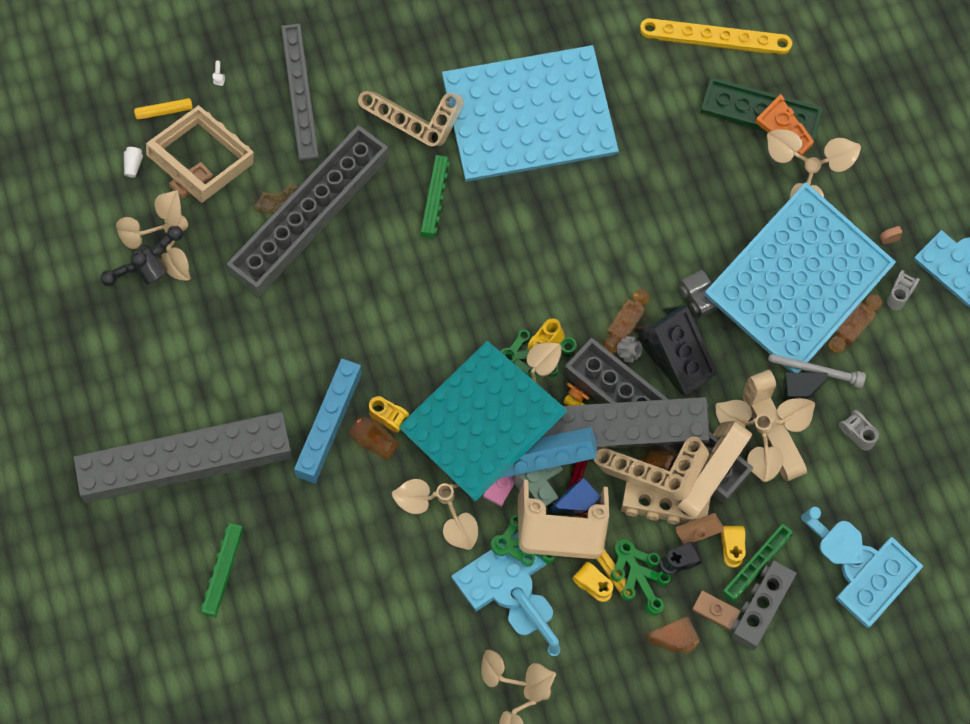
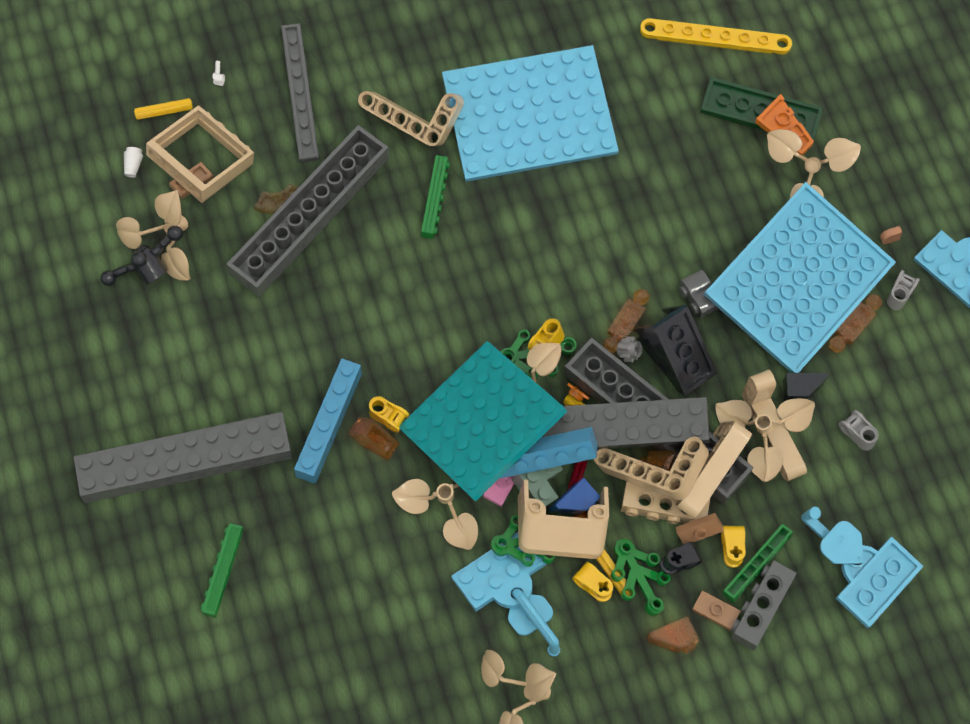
(855, 378): light grey piece -> none

